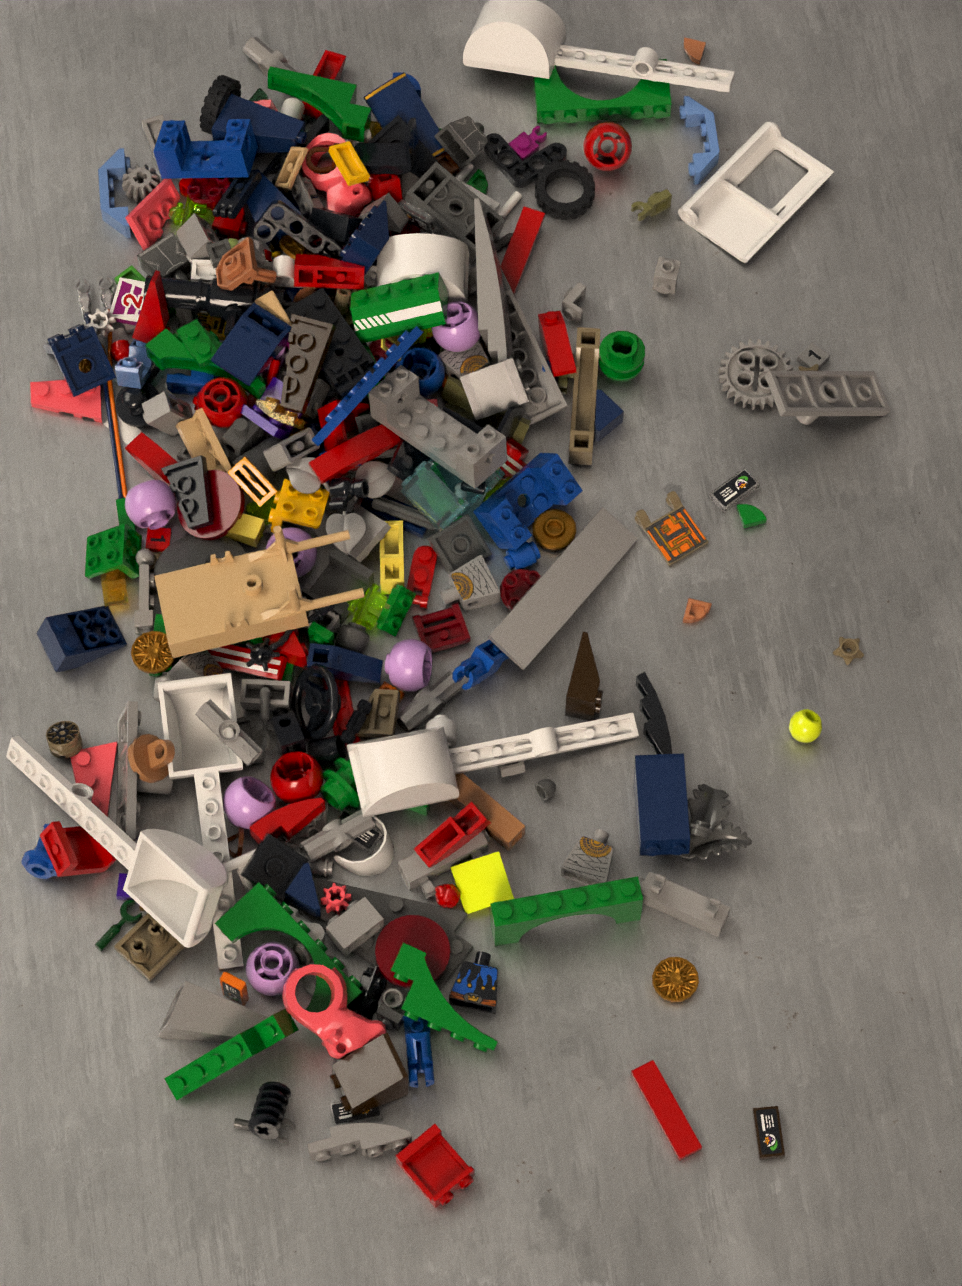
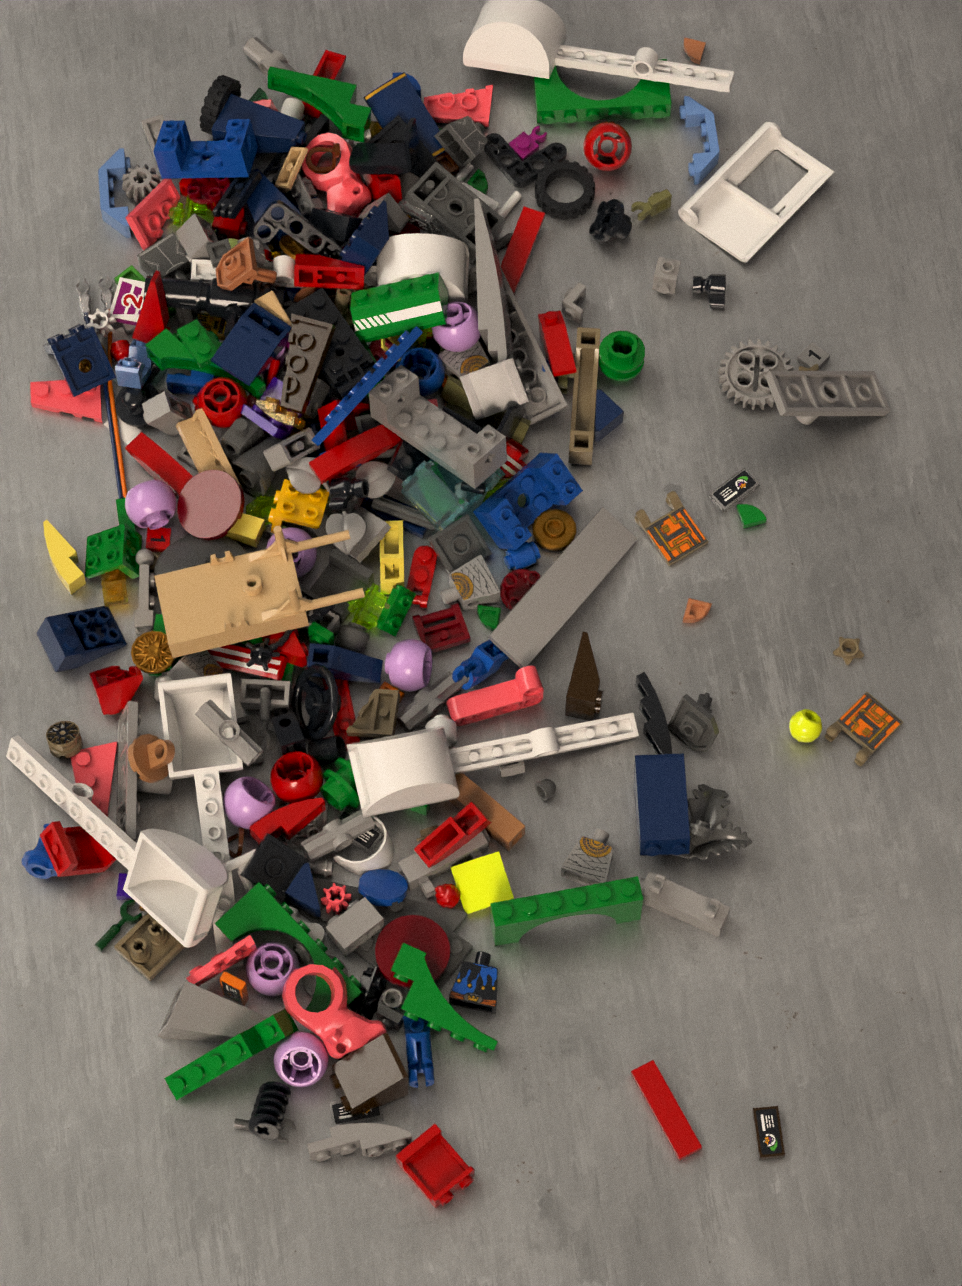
(63, 559): none -> light yellow slope
(115, 687): none -> red slope
(191, 486): black wing -> none
(222, 961): none -> coral wing
(239, 466): tile -> none
(297, 1073): none -> lavender wheel
(349, 163): yellow tile -> none
(356, 721): black axle -> none
(383, 887): none -> blue tile
(426, 832): none -> dark tan plate
(452, 107): none -> coral wing
(489, 616): none -> green tile
(498, 699): none -> coral beam
(610, 222): none -> black plate
(675, 979): pearl gold wheel -> none
(694, 722): none -> dark grey piece
(714, 286): none -> black piece
(867, 724): none -> flag

